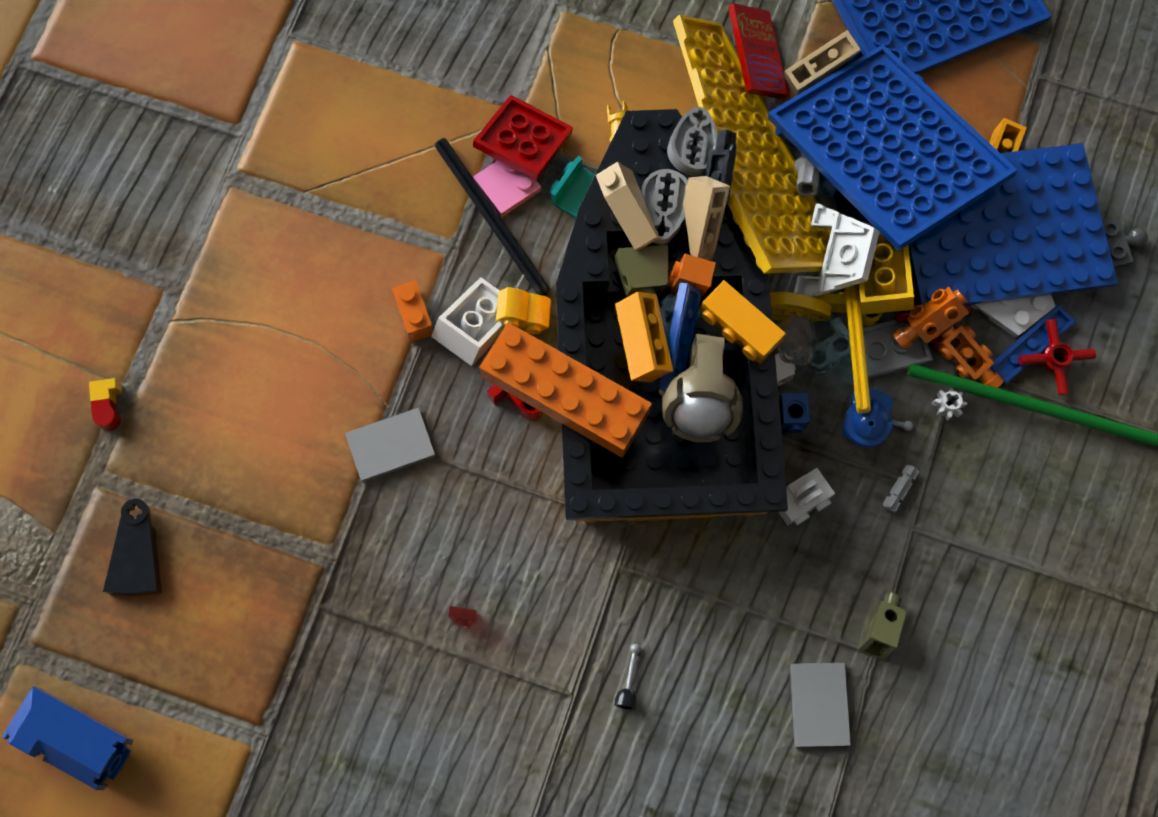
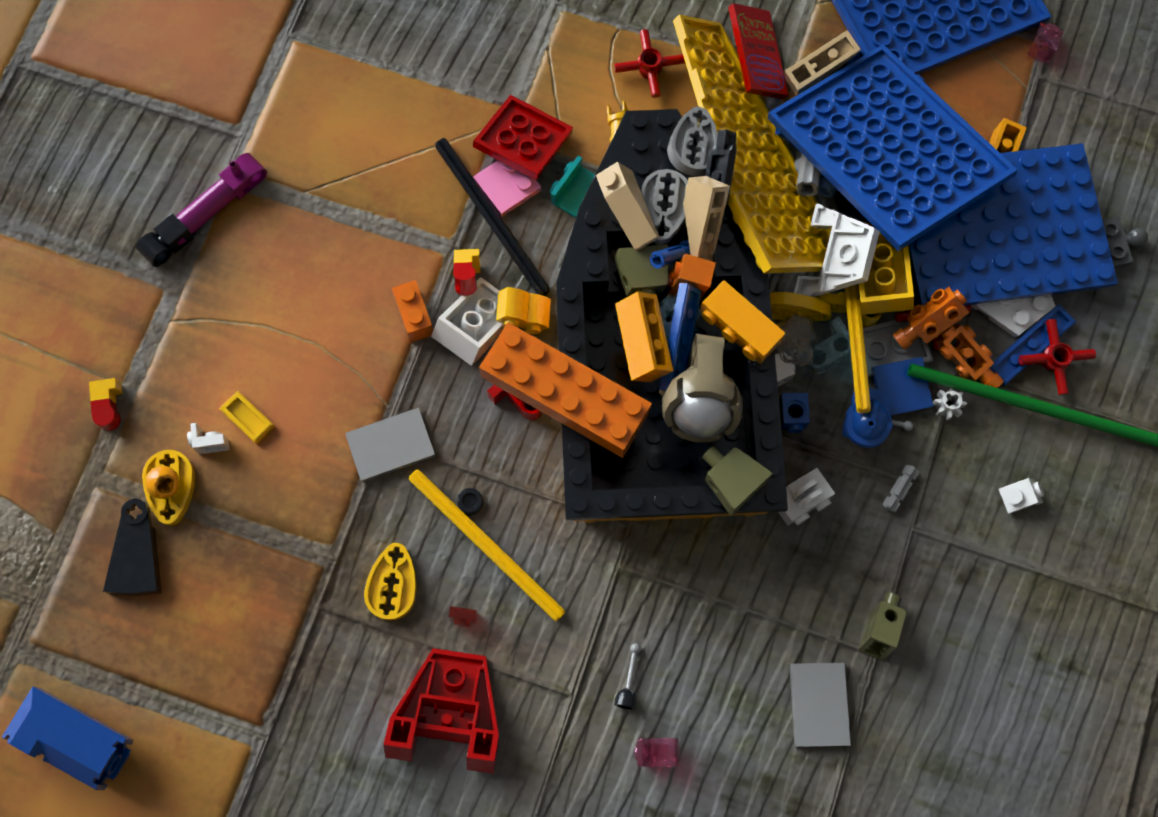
(162, 482): none -> light orange piece
(177, 230): none -> magenta piece
(181, 499): none -> yellow piece
(209, 443): none -> white bracket
(247, 417): none -> yellow tile
(405, 590): none -> yellow piece
(449, 703): none -> red wedge
(465, 269): none -> red leg
(470, 501): none -> black tile
(487, 545): none -> yellow axle
(649, 71): none -> red bar
(657, 752): none -> clear pink bracket
(669, 255): none -> blue pin
(734, 477): none -> olive torso
(905, 391): none -> blue tile
(1021, 495): none -> white bracket
(1045, 42): none -> clear pink bracket

